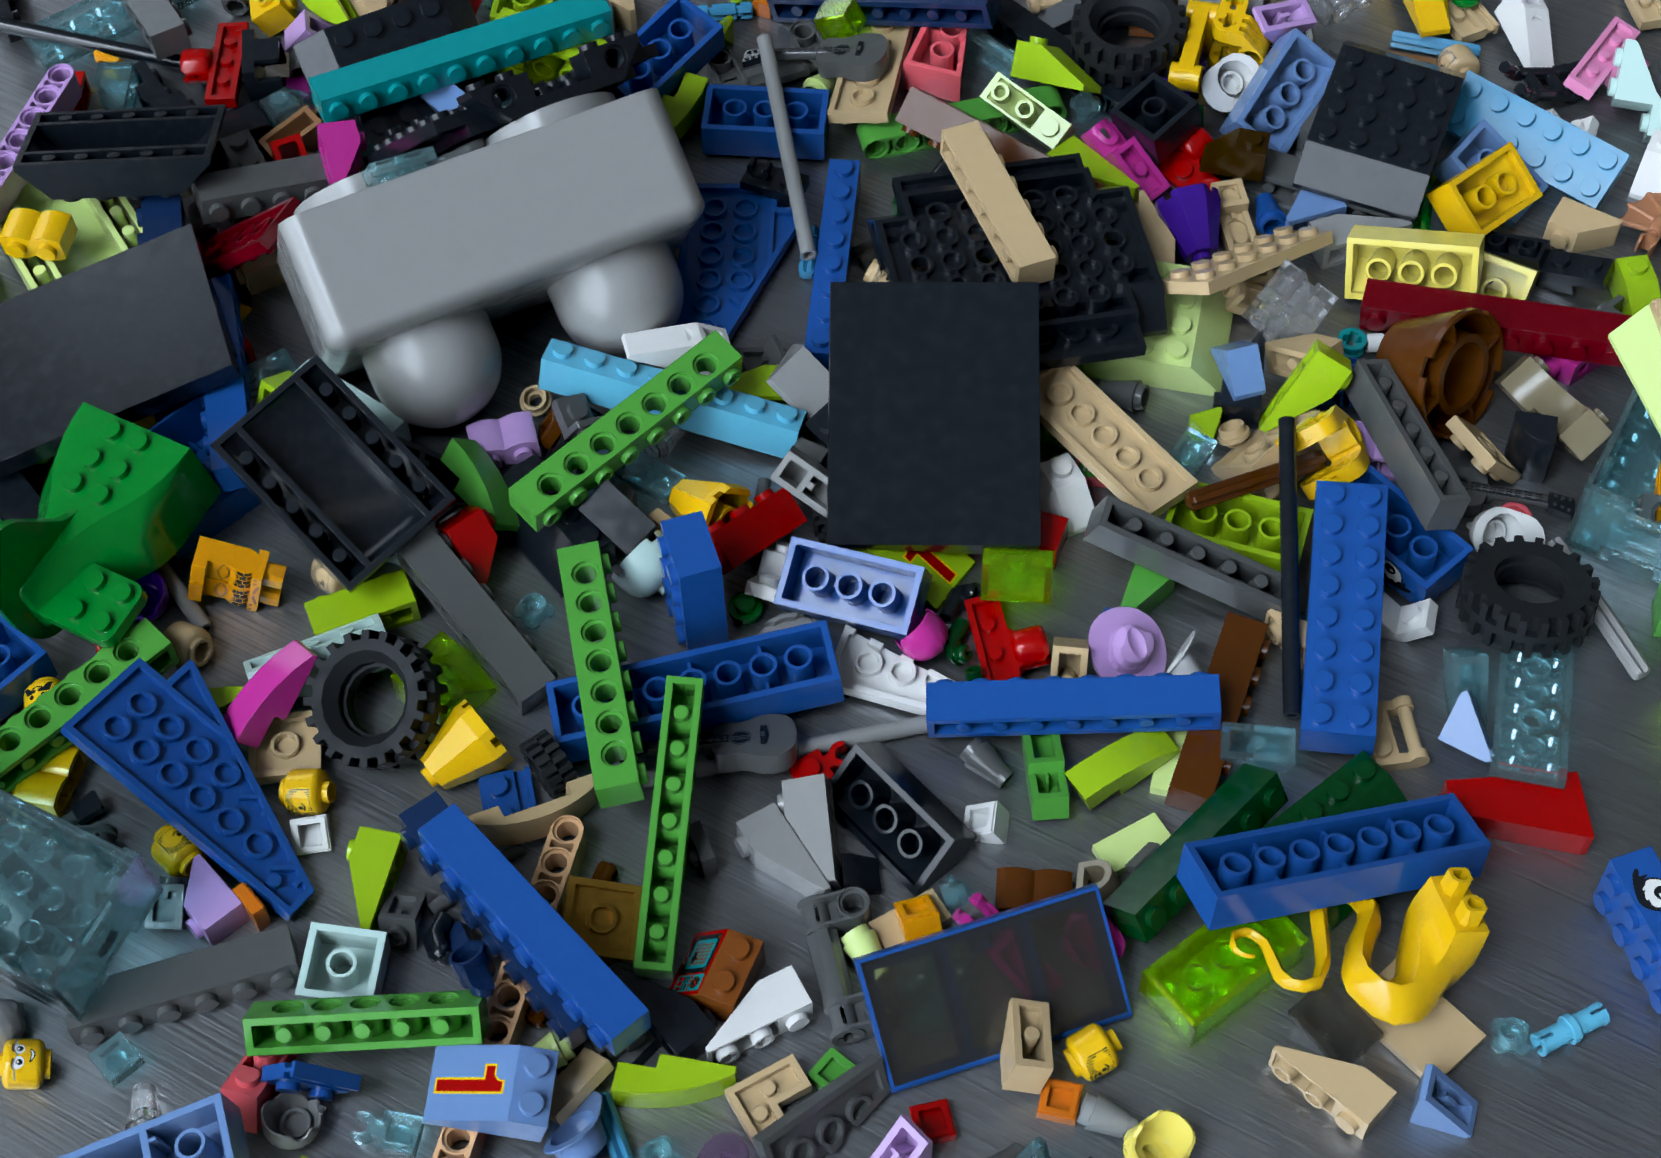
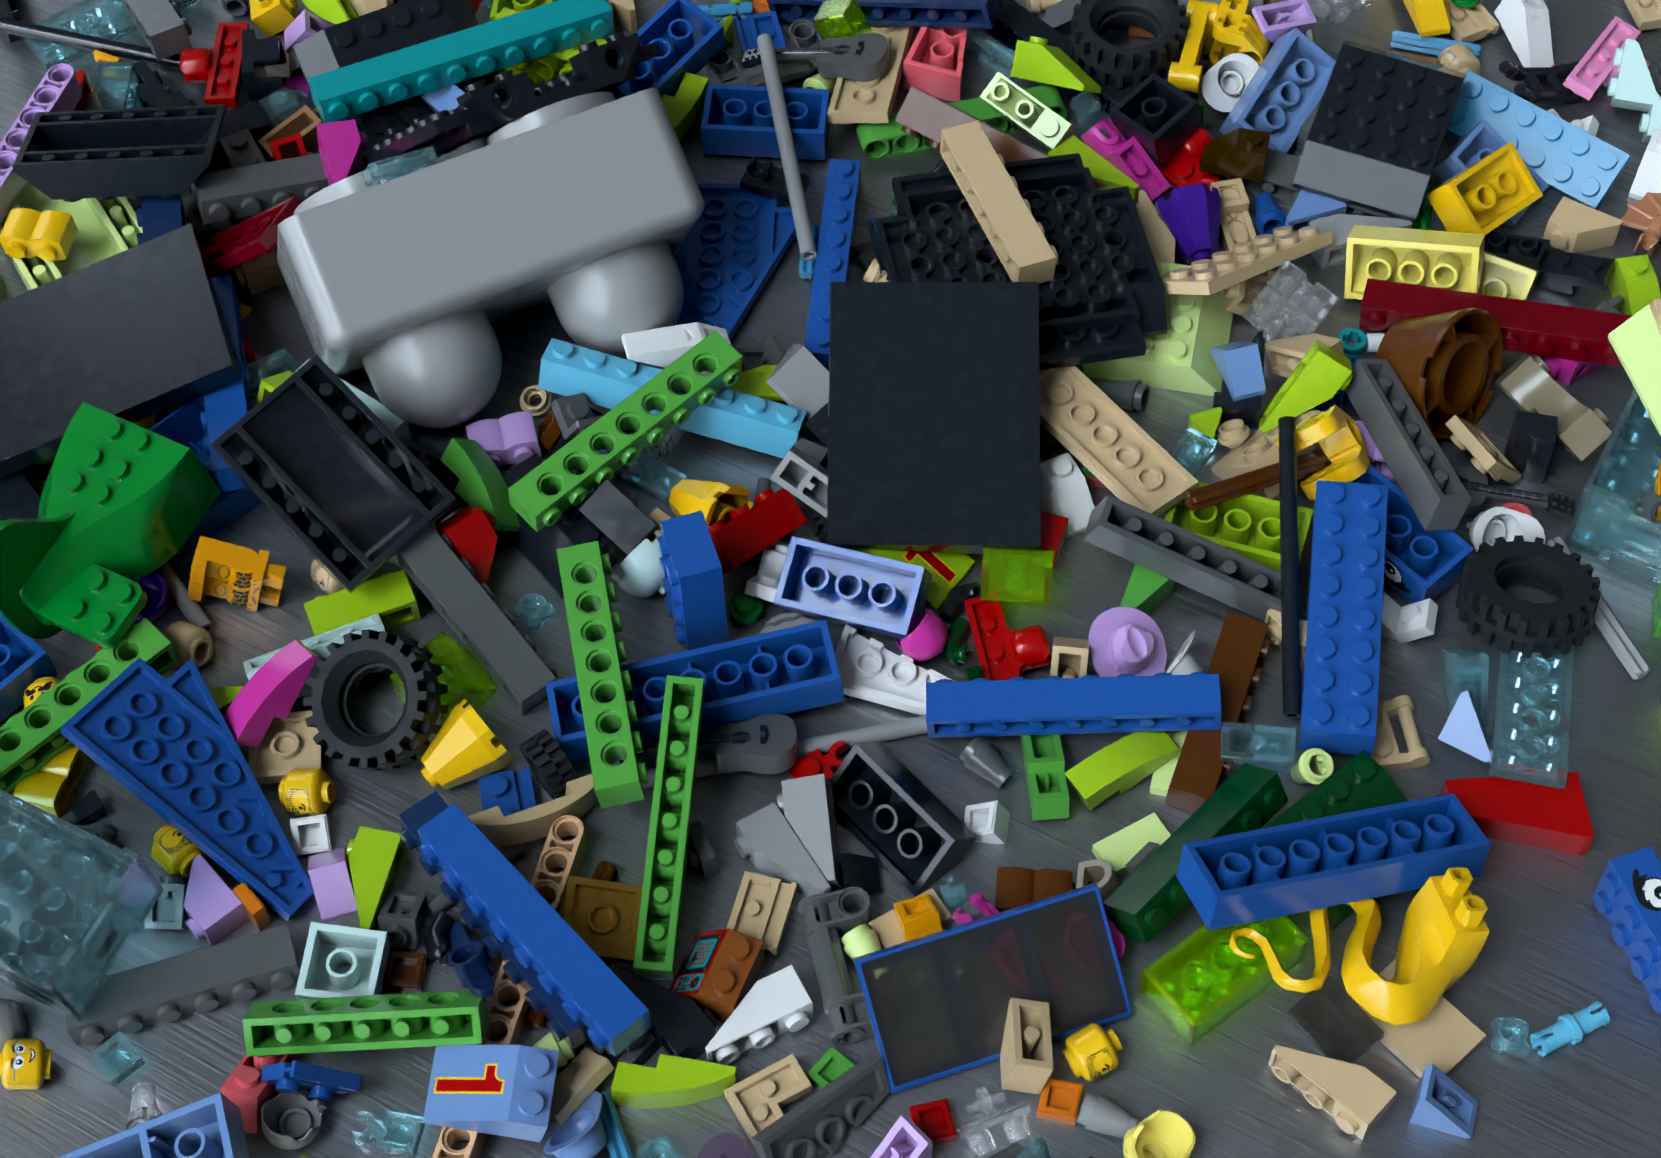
(332, 884): none -> lavender slope
(405, 972): none -> reddish brown tile
(755, 25): none -> blue plate
(763, 909): none -> tan plate
(1012, 1121): none -> clear hips
(1312, 767): none -> yellowish green cone

